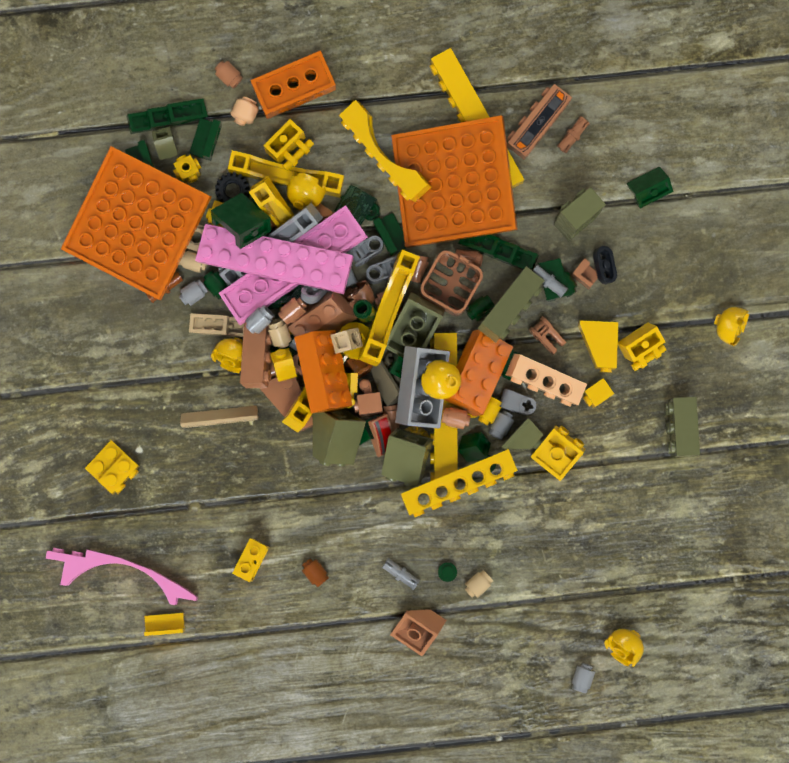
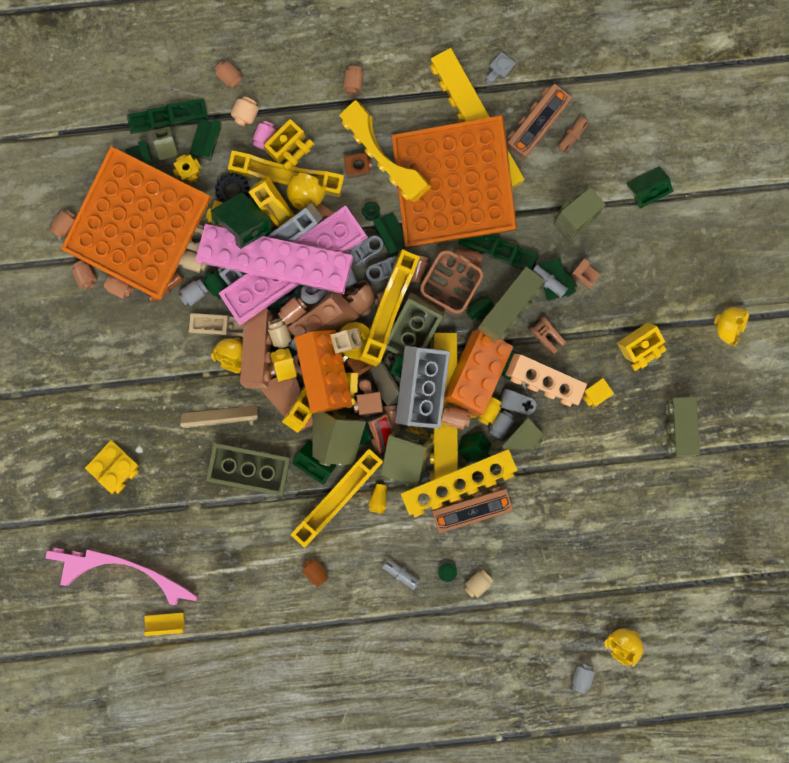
(62, 223): none -> nougat brick
(83, 275): none -> nougat brick
(118, 287): none -> nougat brick
(246, 567): yellow window -> none
(248, 469): none -> olive brick
(259, 319): light grey brick -> none
(263, 134): none -> bright pink brick
(293, 72): orange brick -> none
(311, 466): none -> dark green panel
(337, 498): none -> yellow arch
(351, 171): none -> dark orange brick
(353, 80): none -> nougat brick
(357, 202): clear green piece -> none
(359, 309): dark green brick -> none
(378, 501): none -> yellow cone
(418, 629): nougat slope -> none
(441, 379): yellow cylinder -> none
(473, 510): none -> brick
(500, 67): none -> light grey plate
(558, 452): yellow plate -> none
(601, 343): yellow slope -> none
(605, 265): black plate -> none

